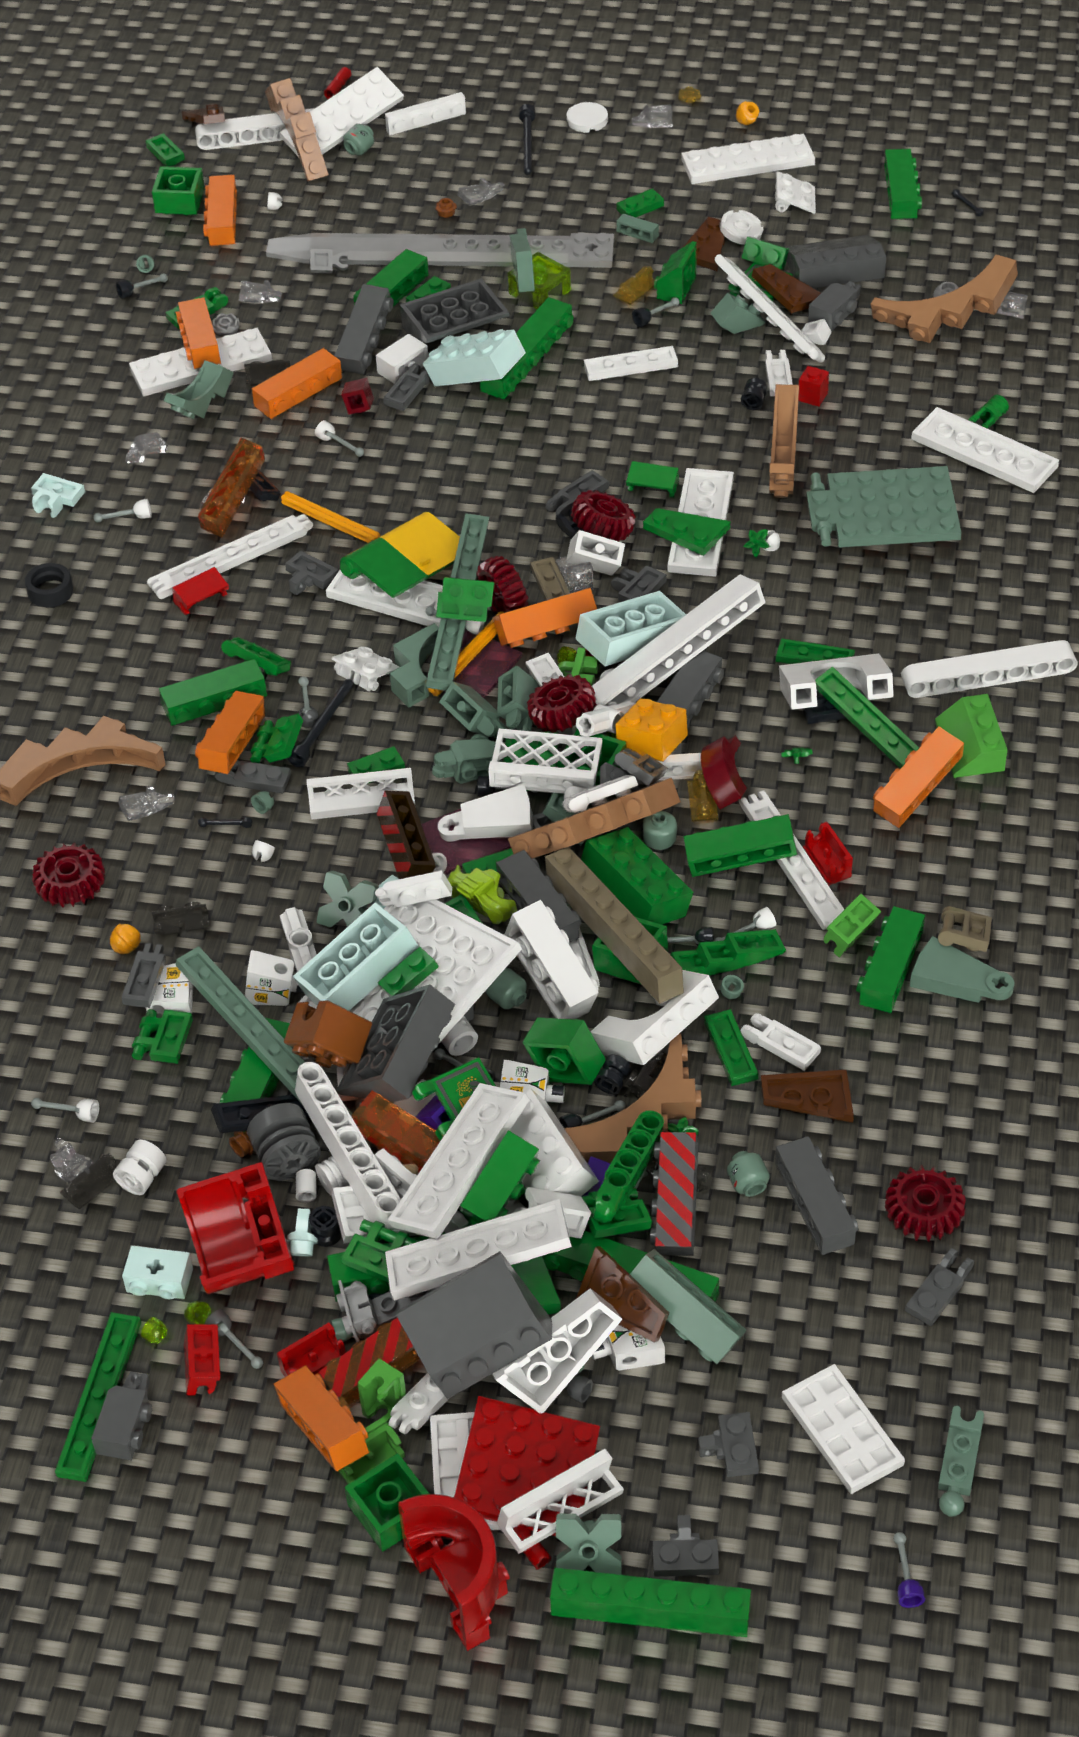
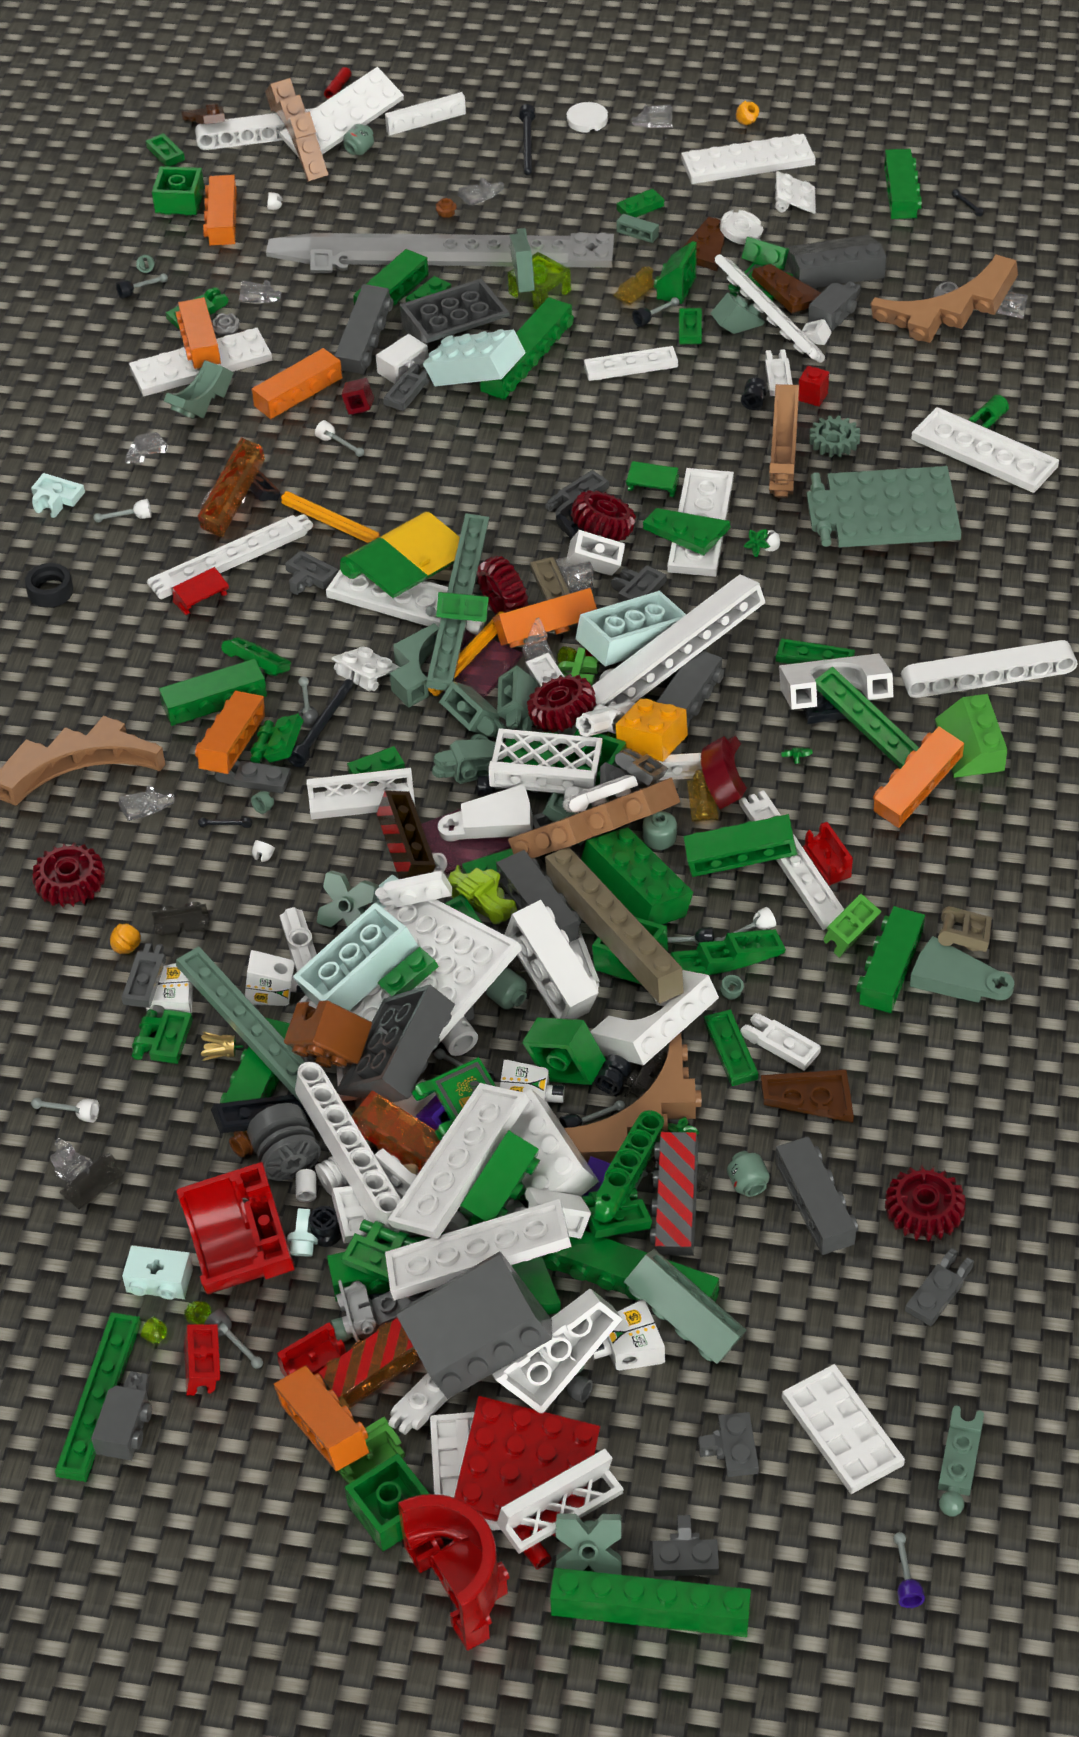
(141, 1165): white wheel -> none
(222, 1046): none -> pearl gold piece
(257, 371): clear smoke hinge -> none
(381, 1388): bright green hinge -> none
(467, 592): green bracket -> none
(536, 642): none -> clear slope
(634, 1304): reddish brown wing -> none
(689, 95): clear yellow plant -> none
(690, 326): none -> green plate
(836, 438): none -> sand green gear

